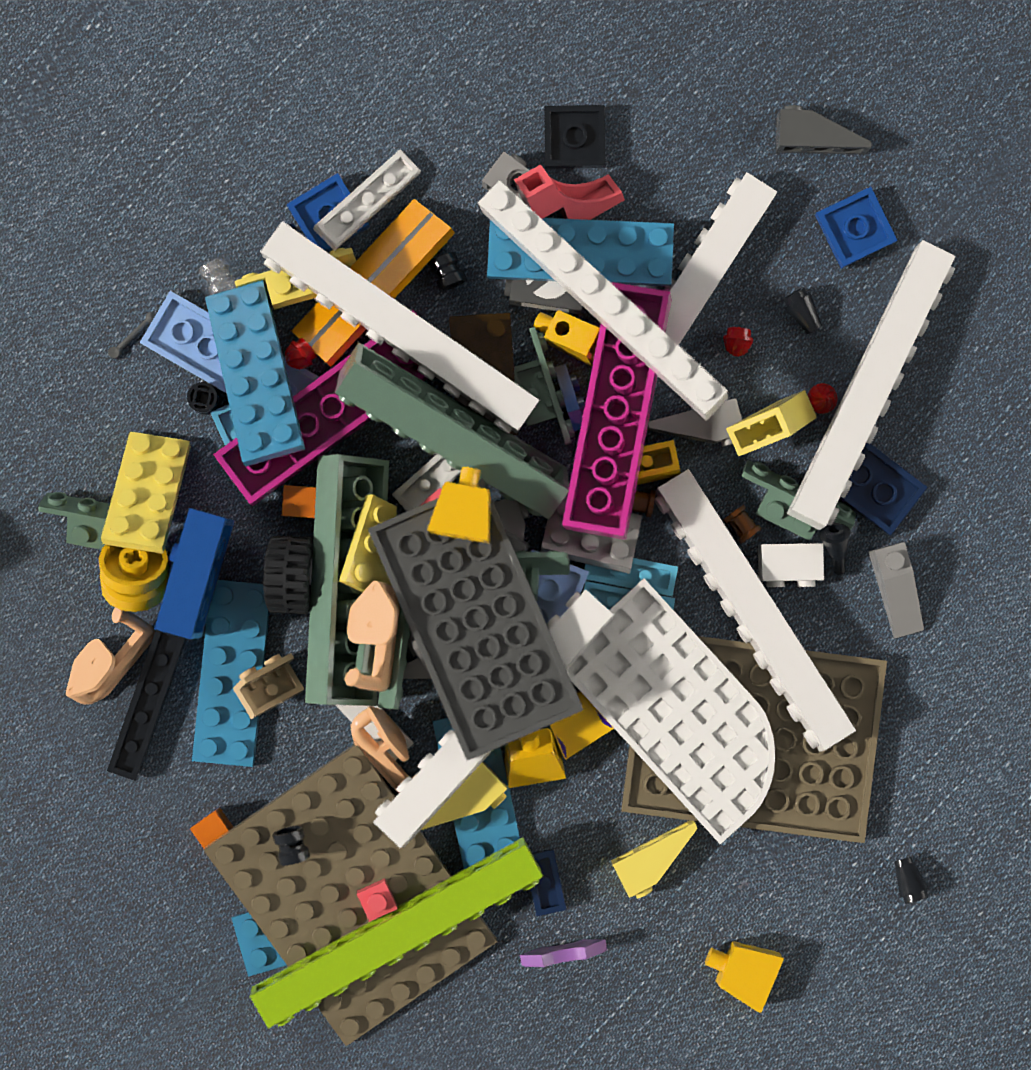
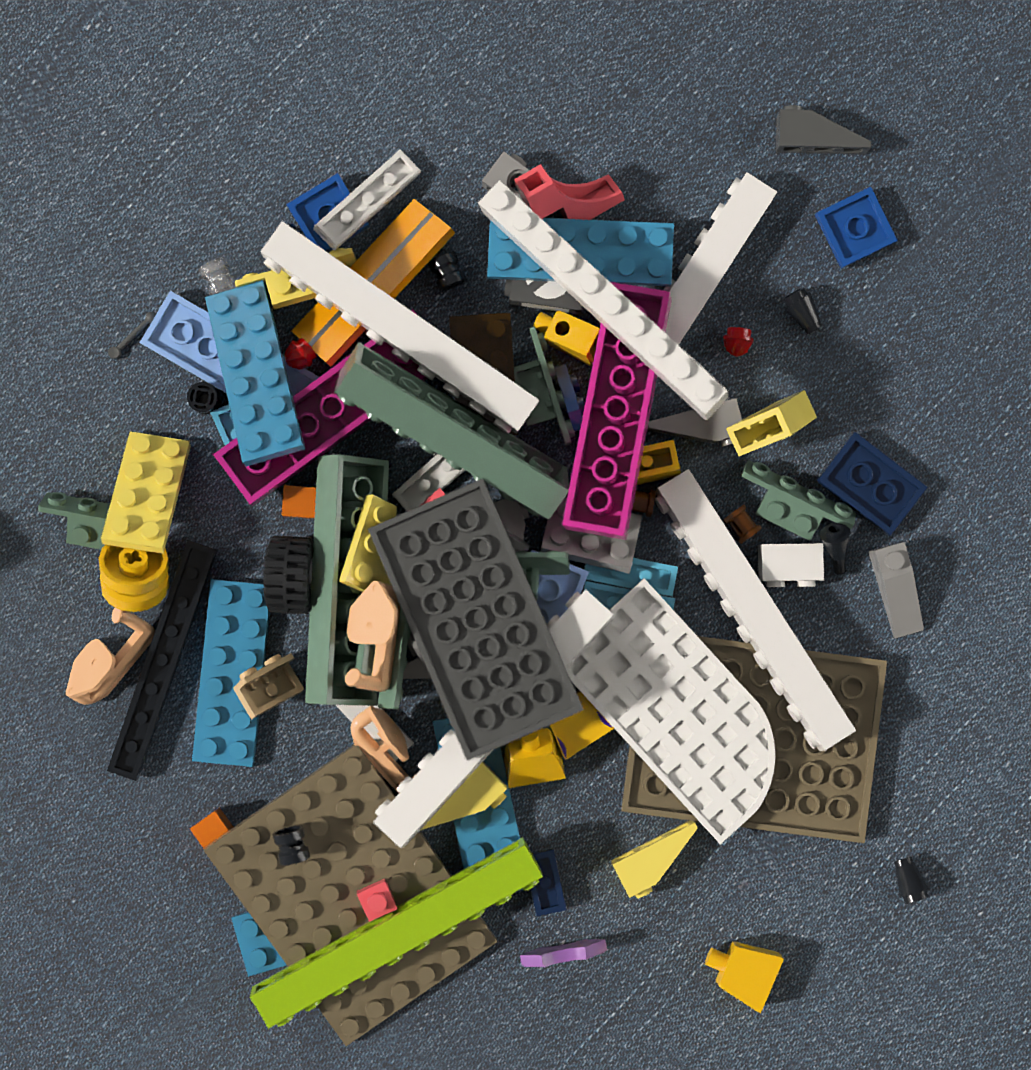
(194, 574): blue brick -> none
(463, 509): yellow torso -> none
(574, 136): black plate -> none
(822, 398): red plate -> none
(871, 385): white brick -> none

